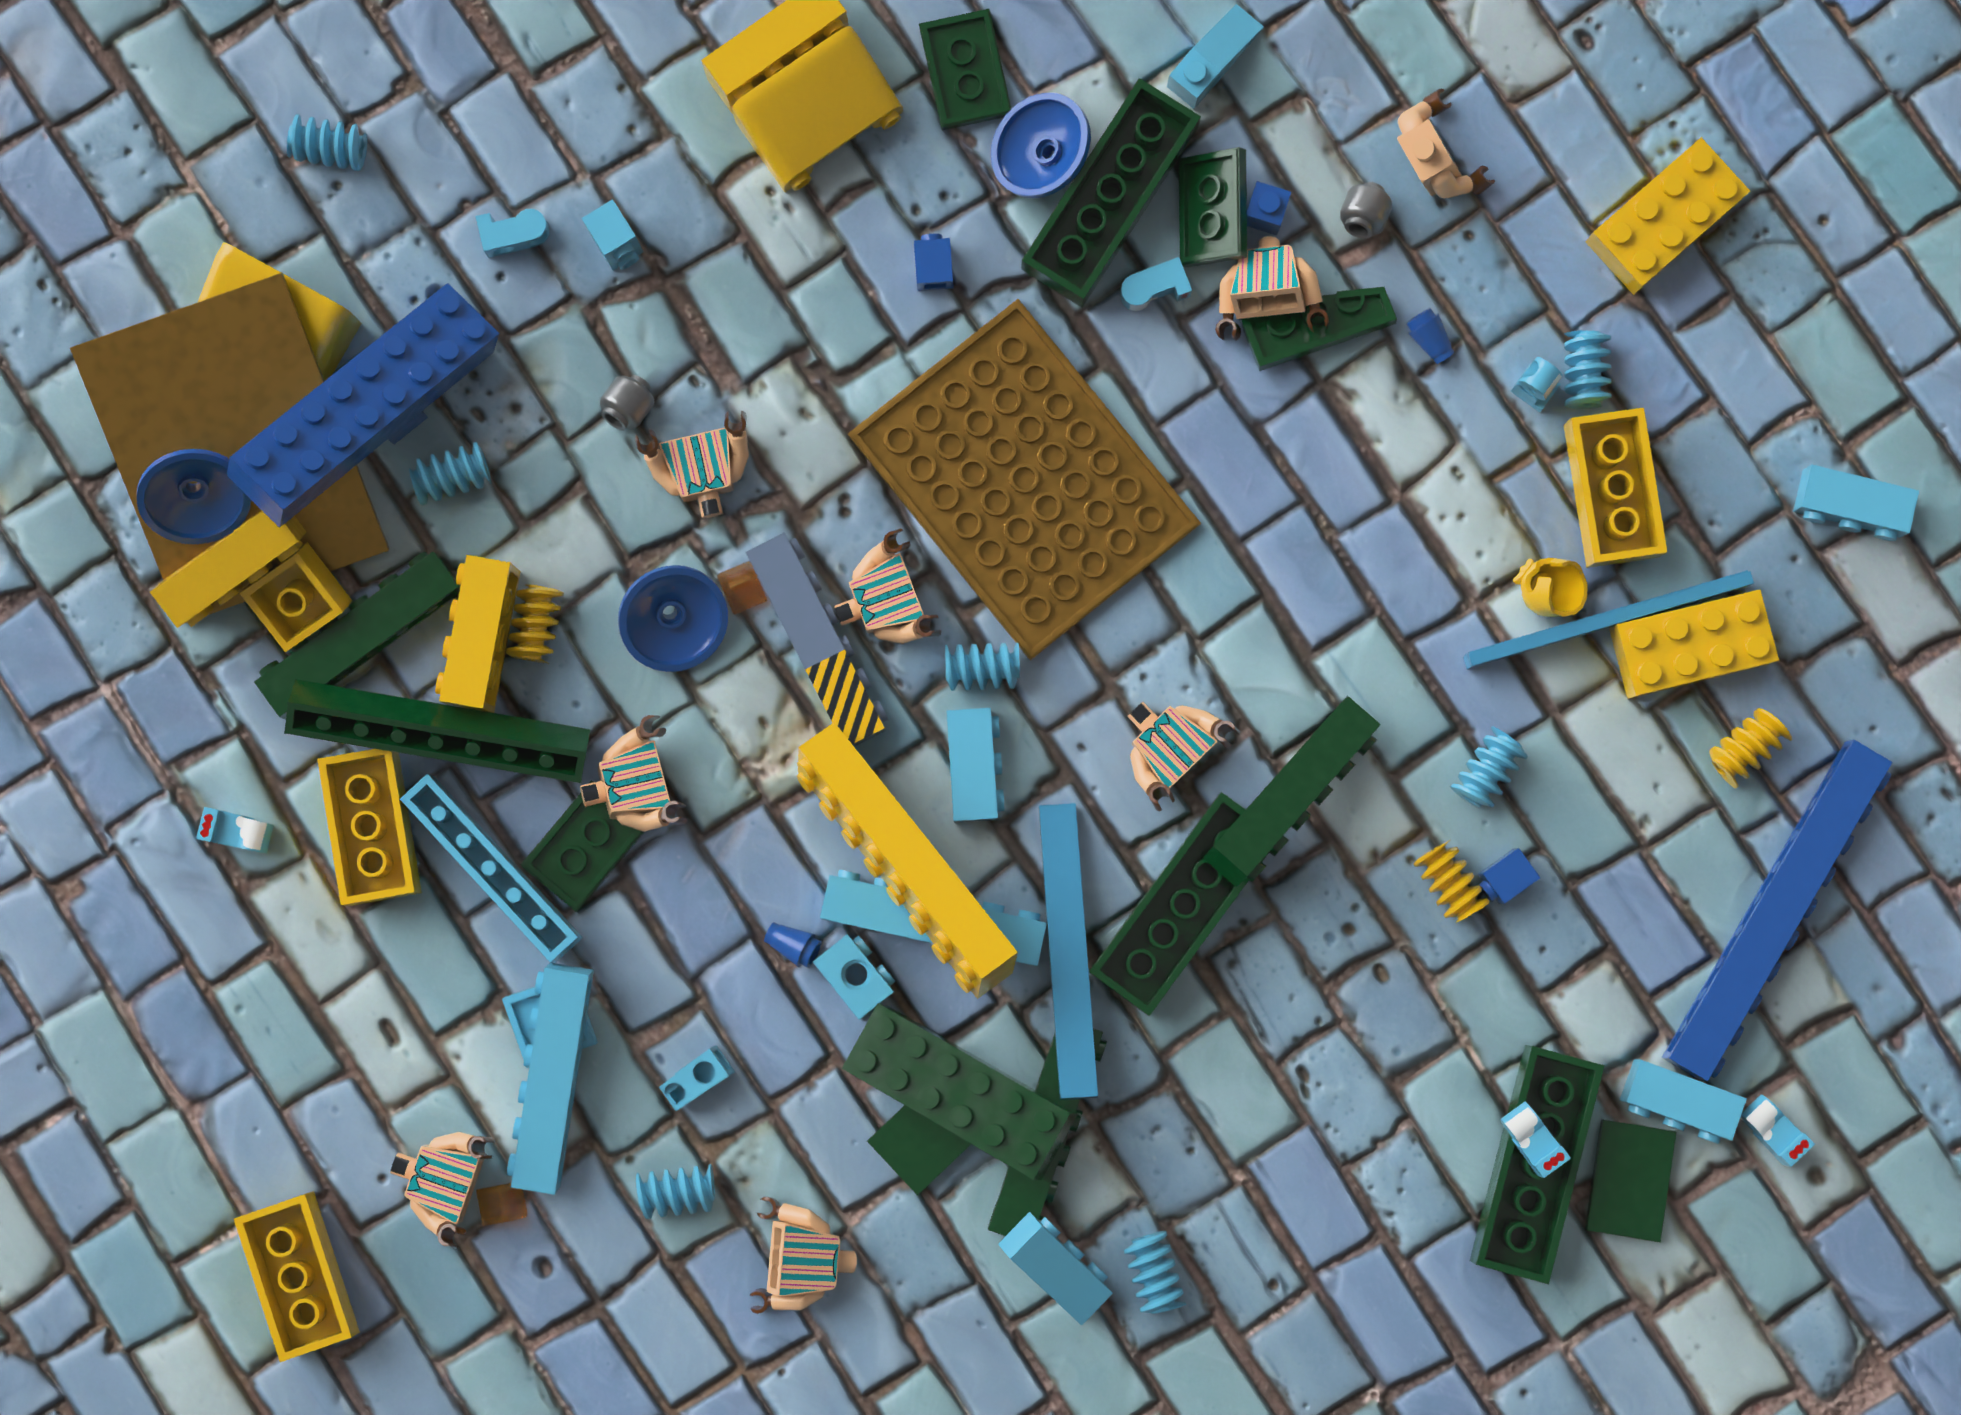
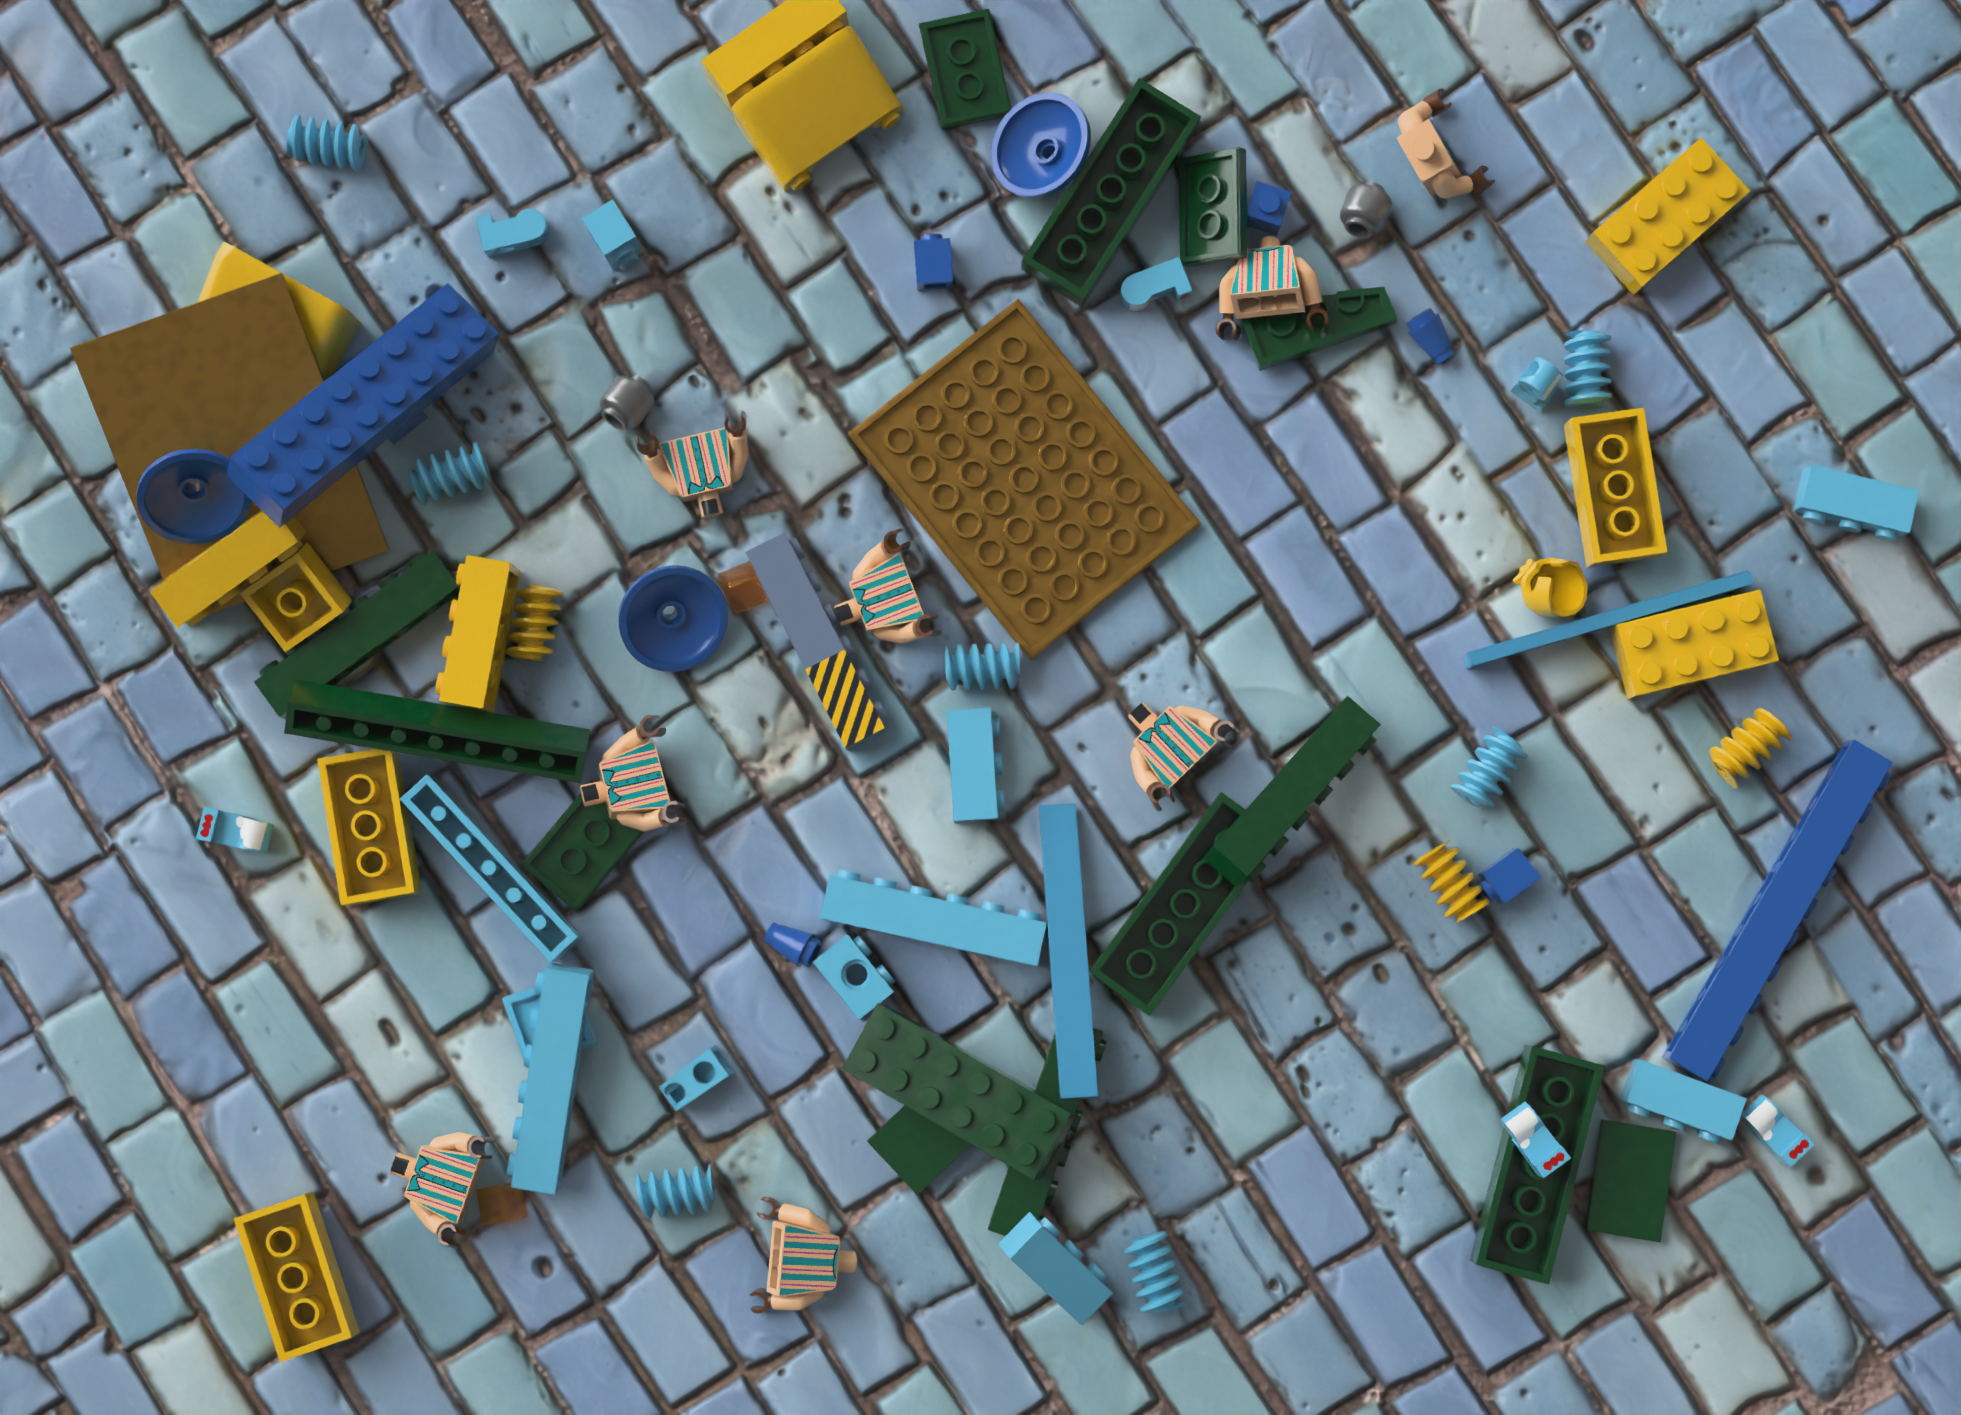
(905, 861): yellow brick -> none
(1213, 56): medium azure slope -> none

